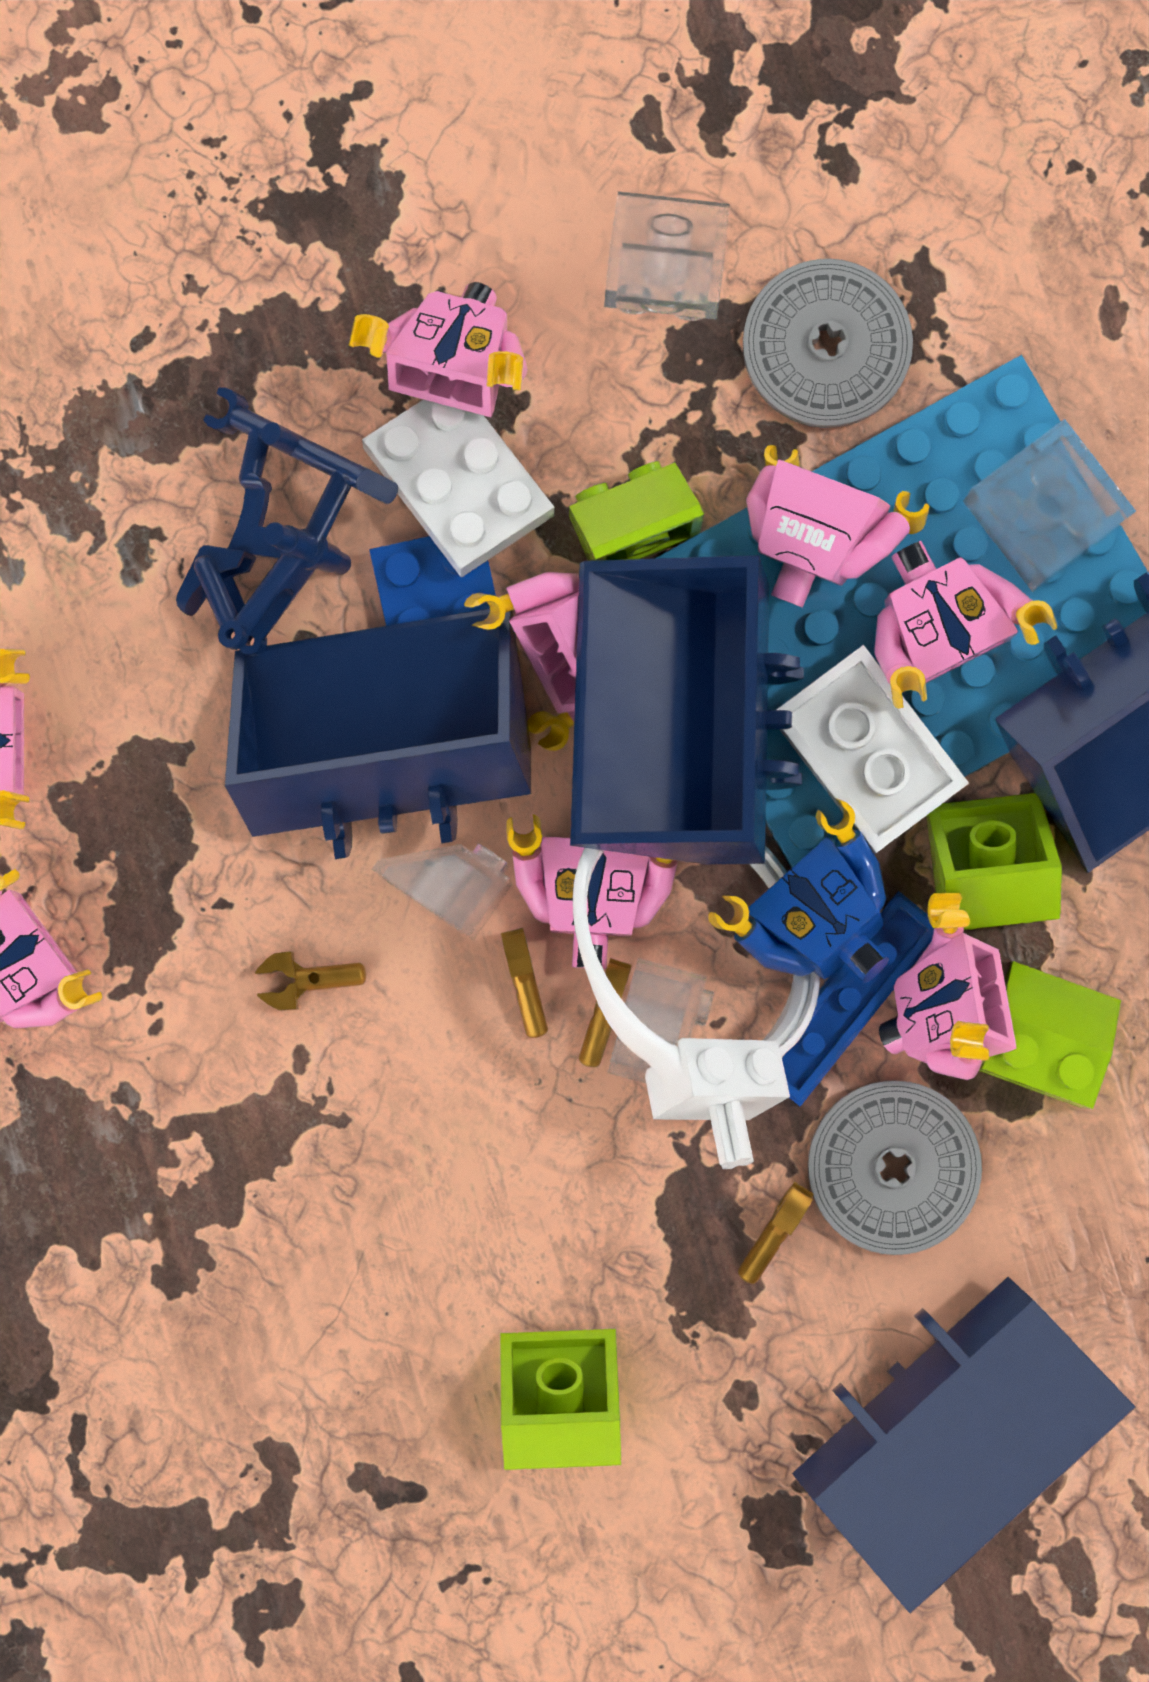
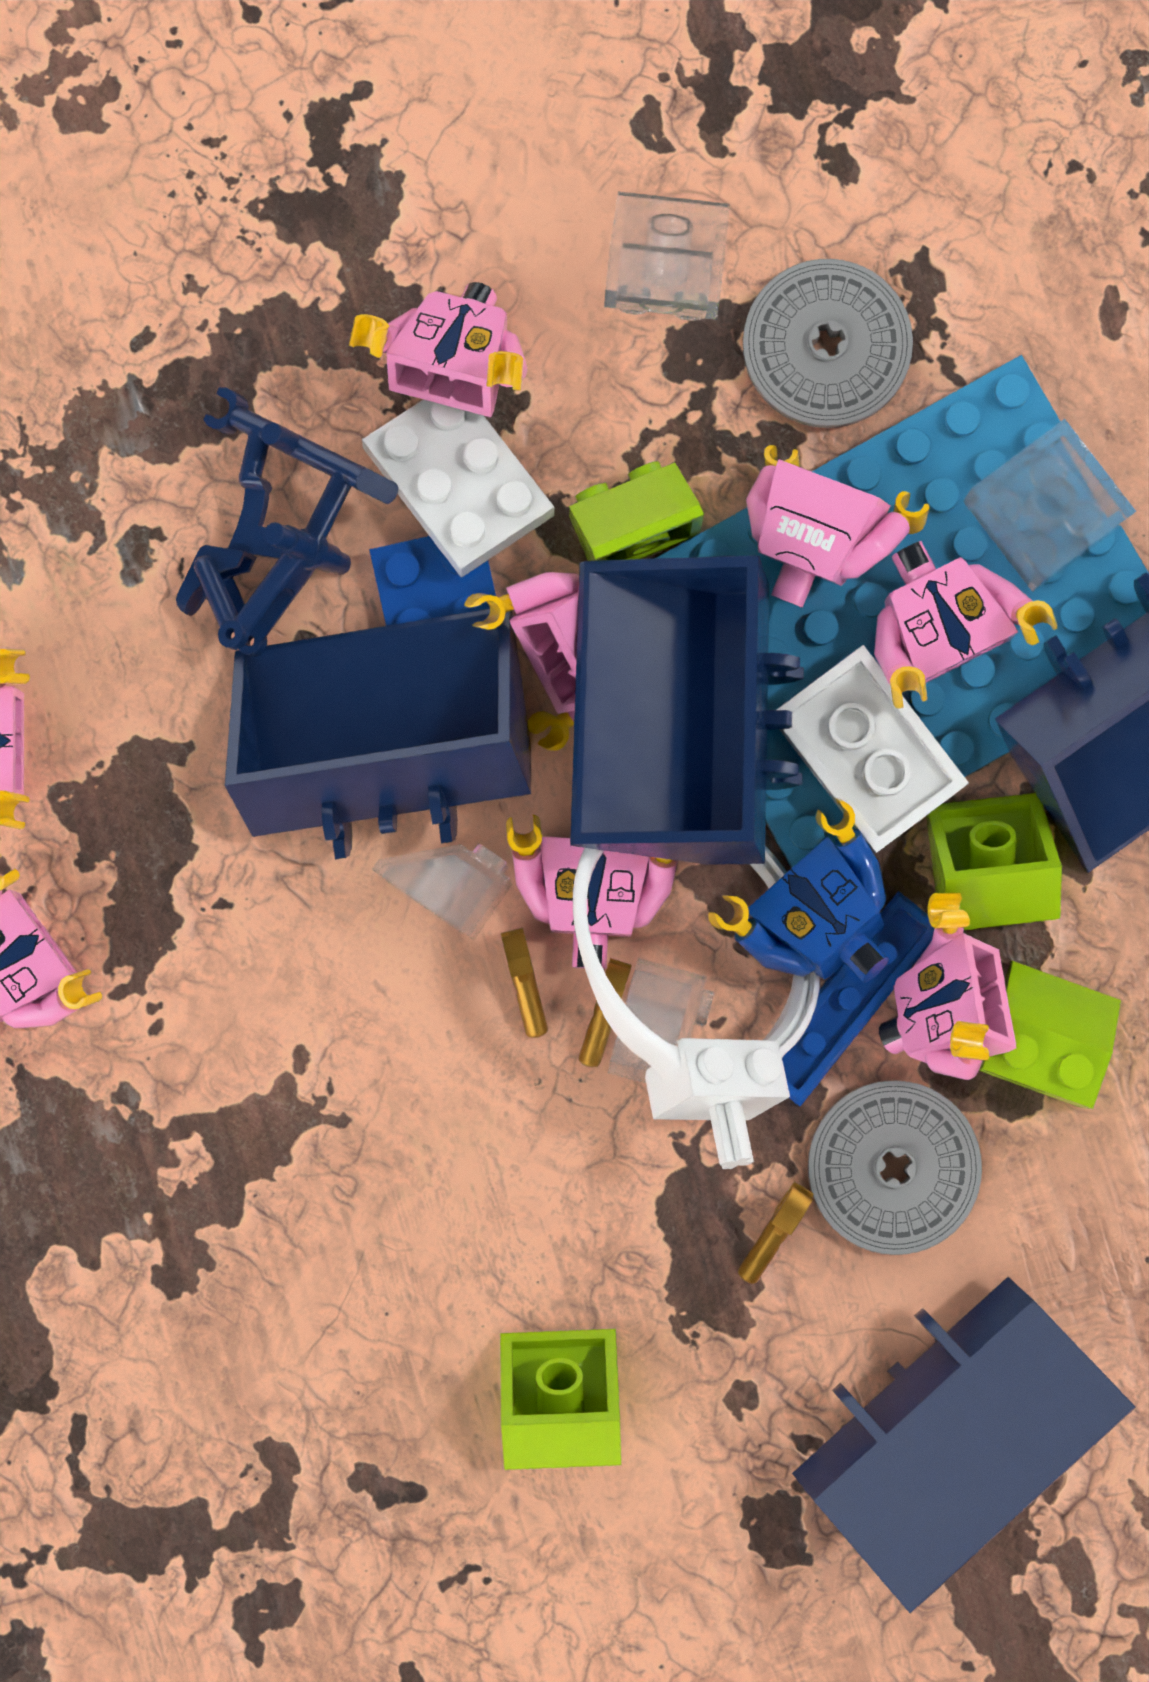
(306, 979): pearl gold bar -> none

